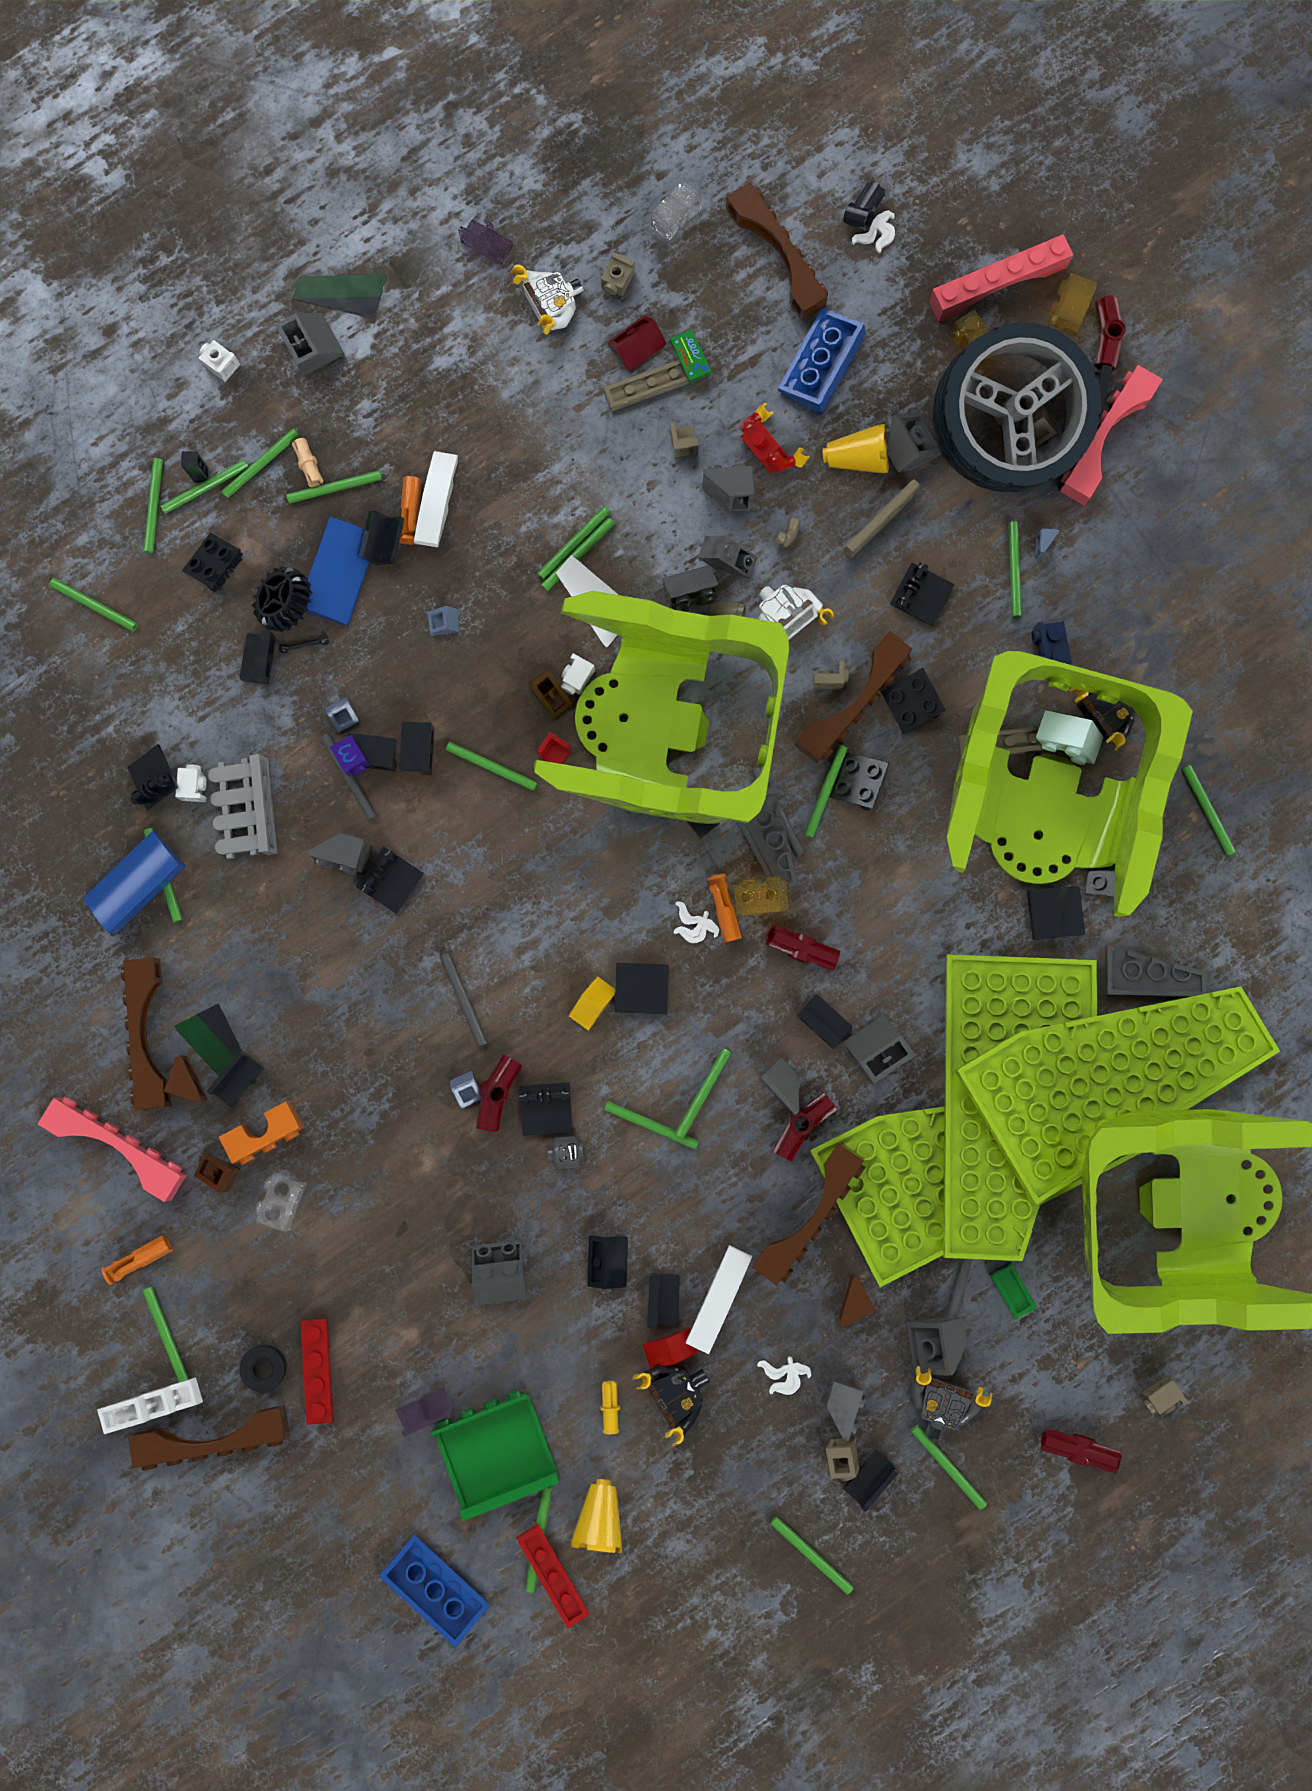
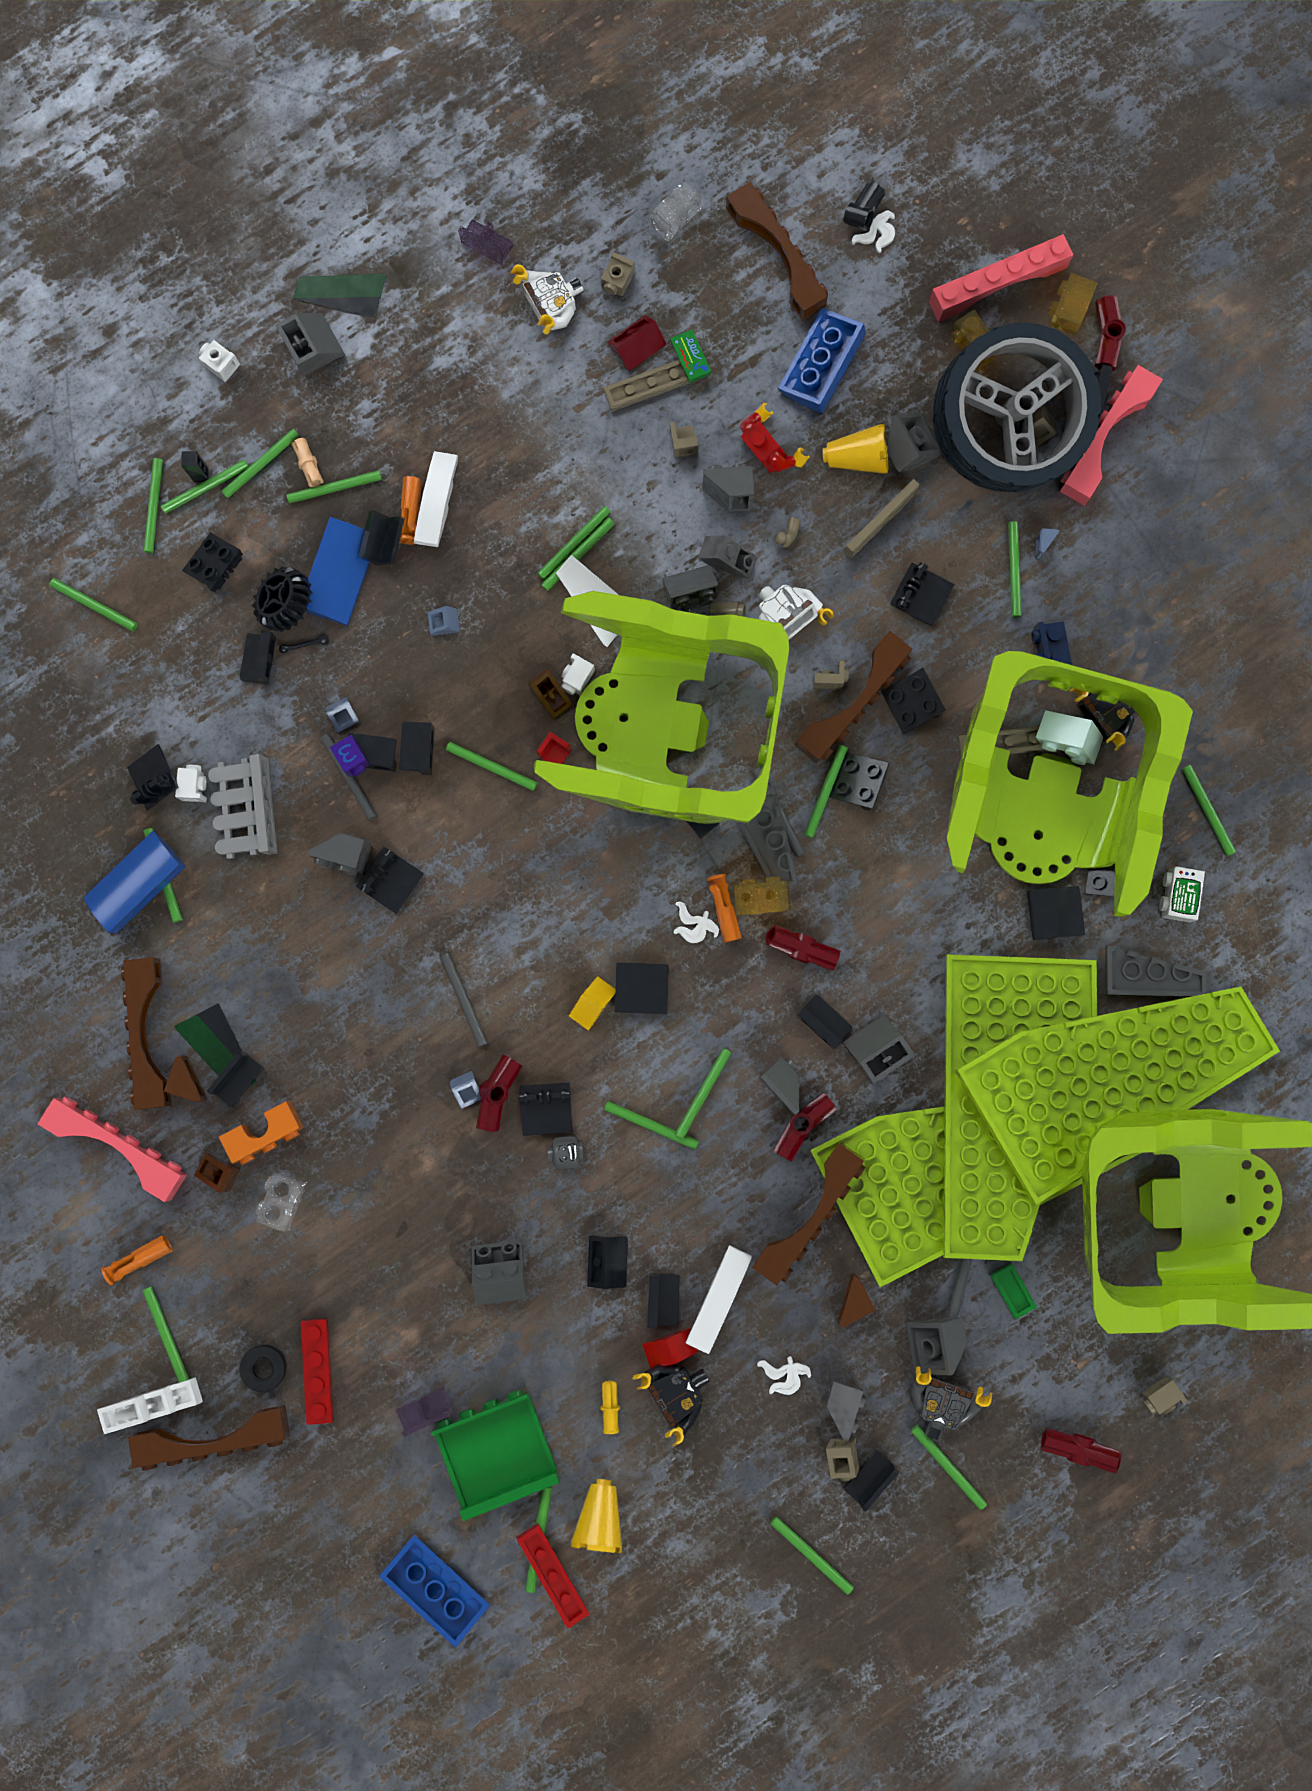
(1182, 894): none -> brick

